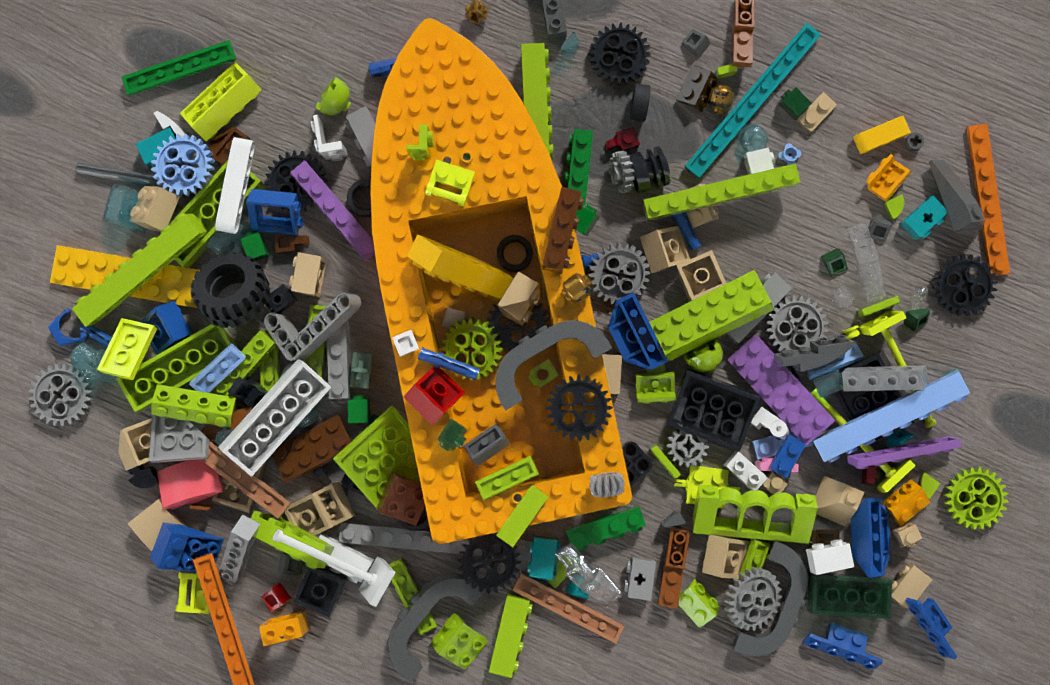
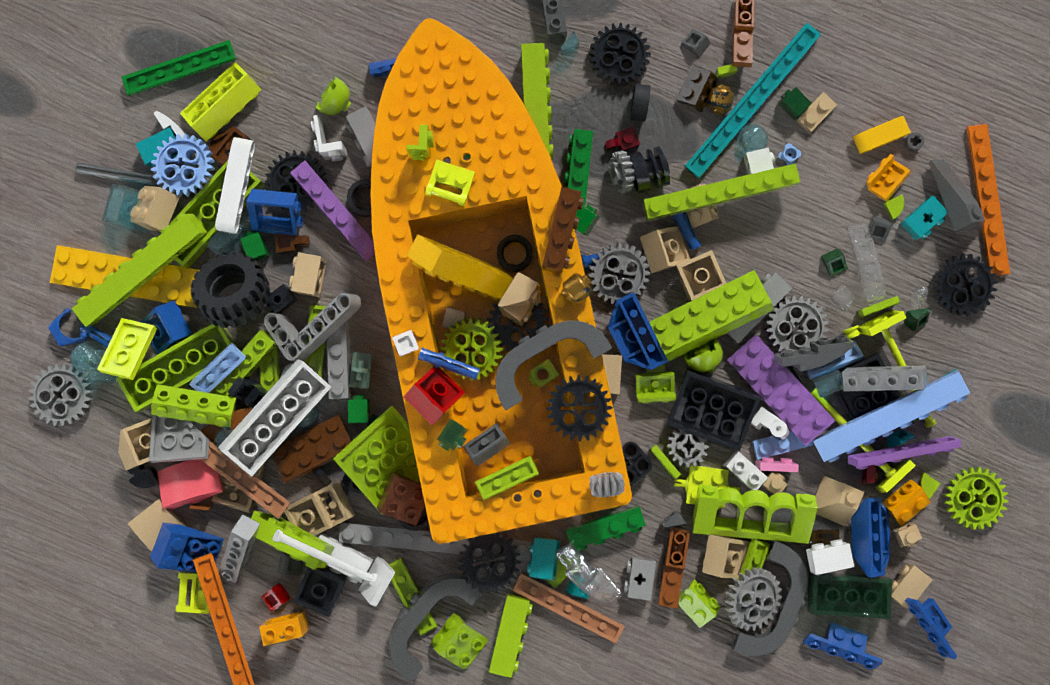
(476, 12): pearl gold gear -> none
(522, 515): lime tile -> none
(787, 456): blue plate -> none

